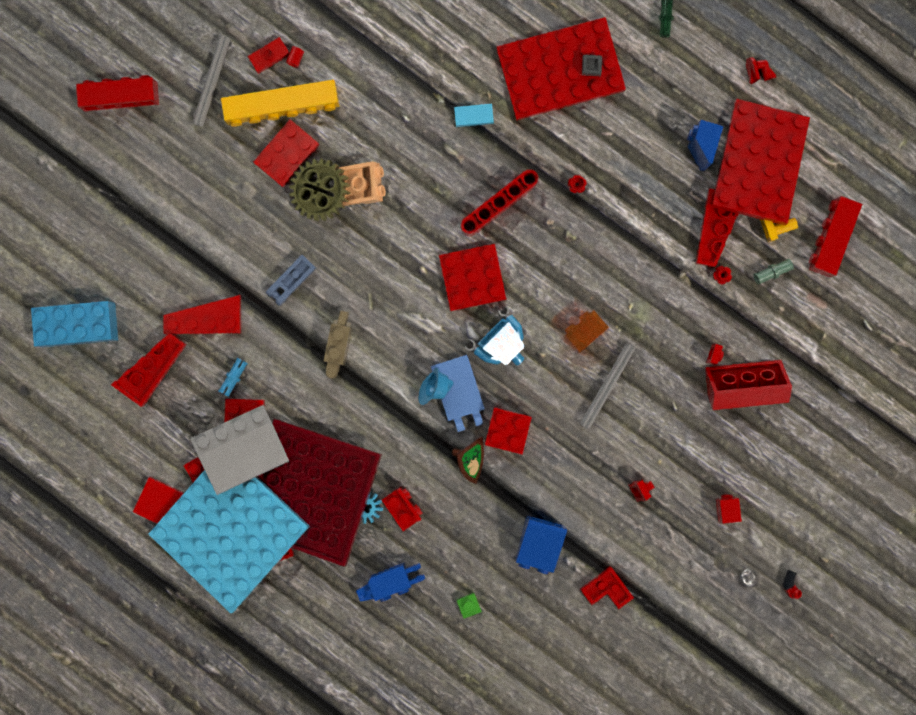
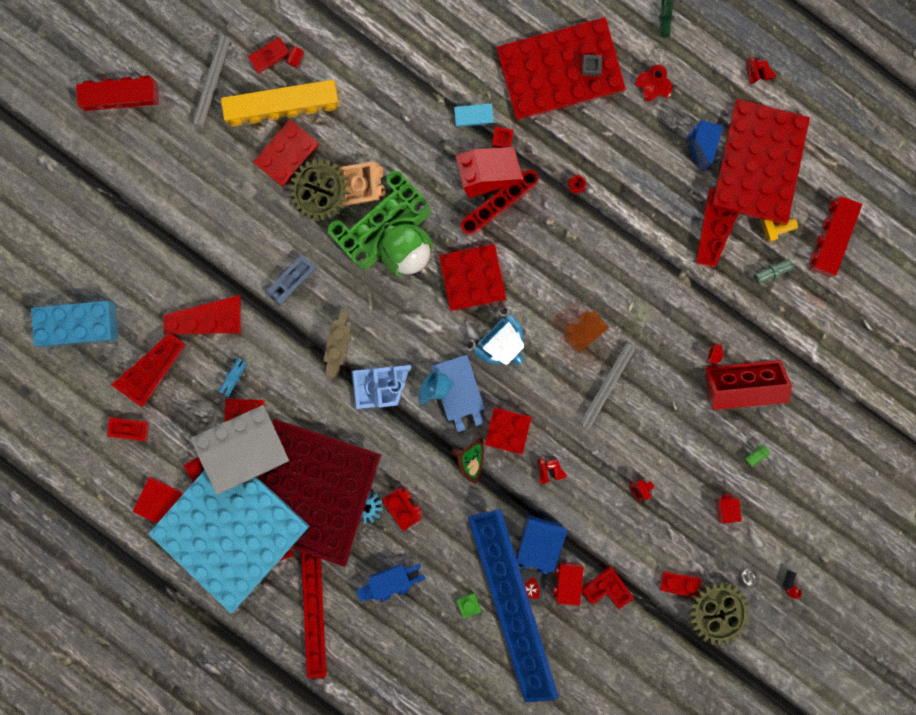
(128, 429): none -> red plate
(313, 616): none -> red tile
(378, 386): none -> light blue slope
(397, 238): none -> bright green beam
(488, 169): none -> slope
(502, 137): none -> red plate
(513, 606): none -> blue plate
(534, 585): none -> dark grey sticker
(552, 464): none -> red piece
(569, 583): none -> red brick
(654, 86): none -> red plate
(680, 584): none -> red plate
(722, 629): none -> olive gear
(727, 275): red plate -> none
(758, 455): none -> bright green pin

